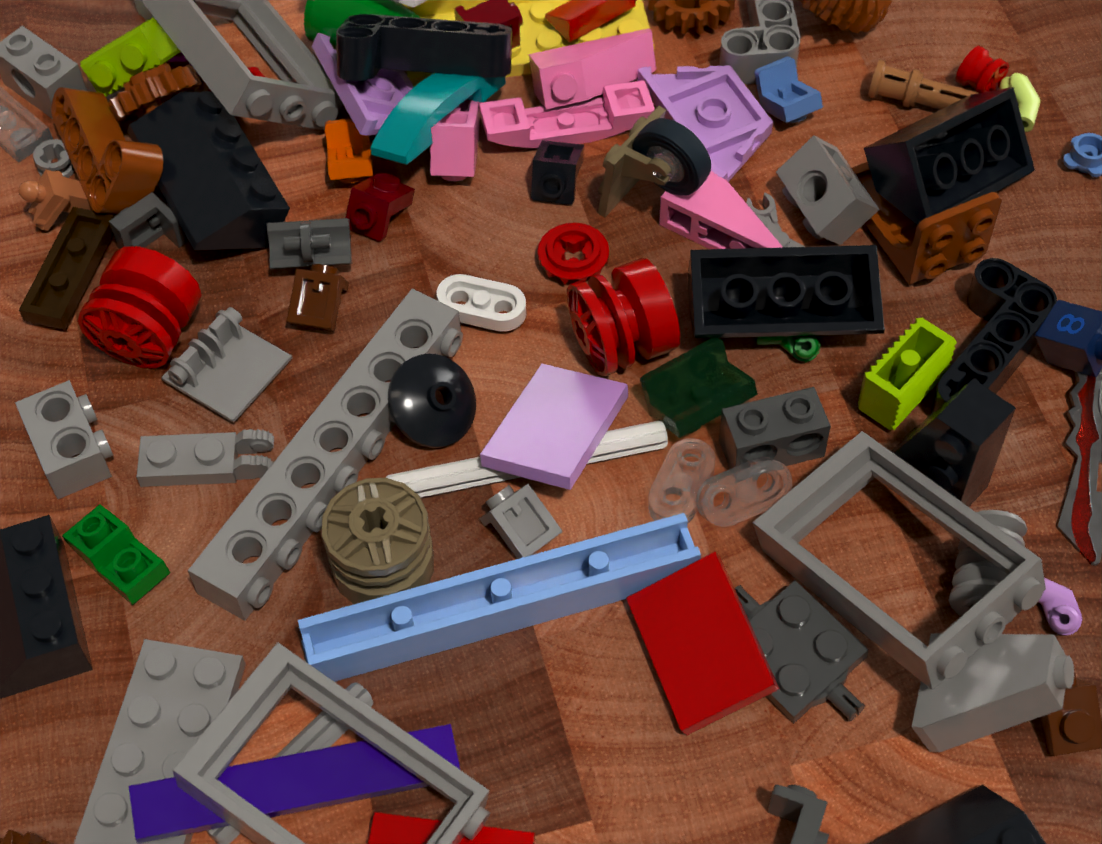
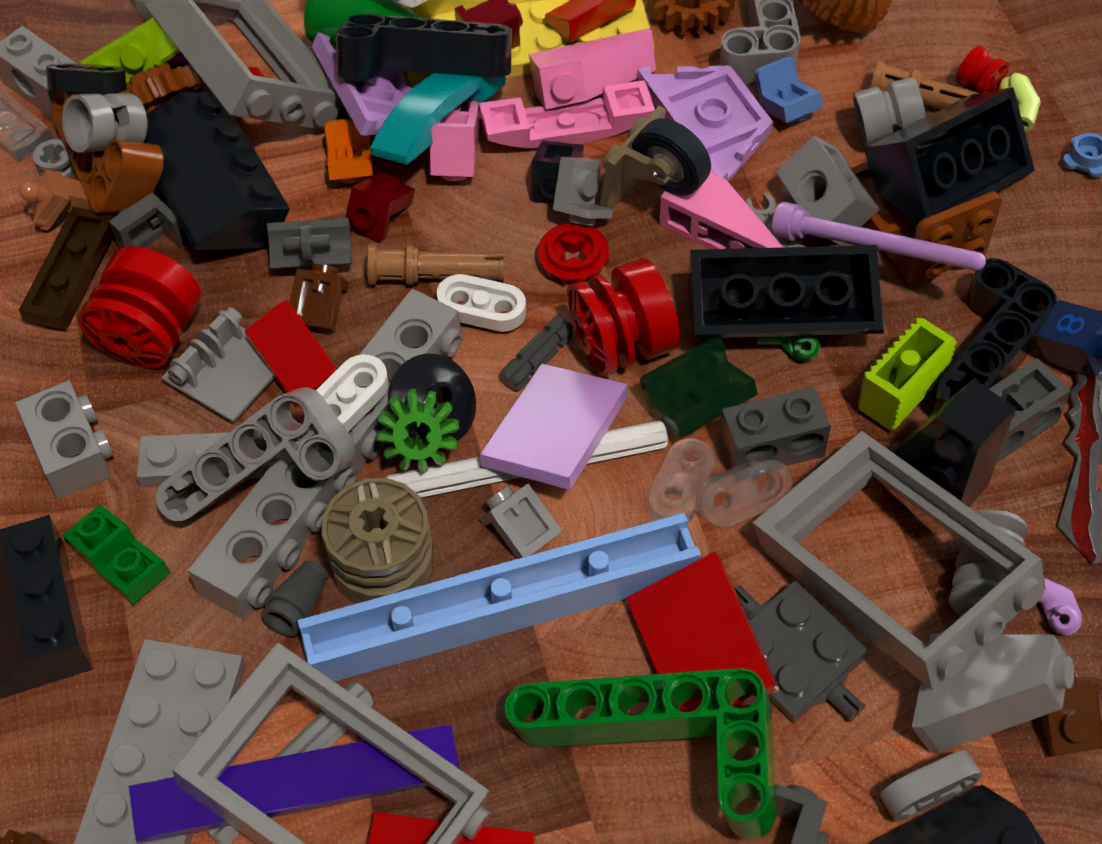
(86, 78): none -> black beam
(95, 120): none -> light grey wheel
(246, 459): none -> light grey beam
(290, 349): none -> red slope
(295, 598): none -> dark grey cone
(346, 397): none -> white plate
(412, 264): none -> medium nougat pin
(417, 449): none -> bright green gear
(536, 352): none -> dark grey axle
(577, 190): none -> light grey bracket
(664, 722): none -> green beam
(793, 222): none -> lavender piece
(887, 111): none -> light grey wheel
(931, 785): none -> light grey beam
(1038, 403): none -> dark grey brick

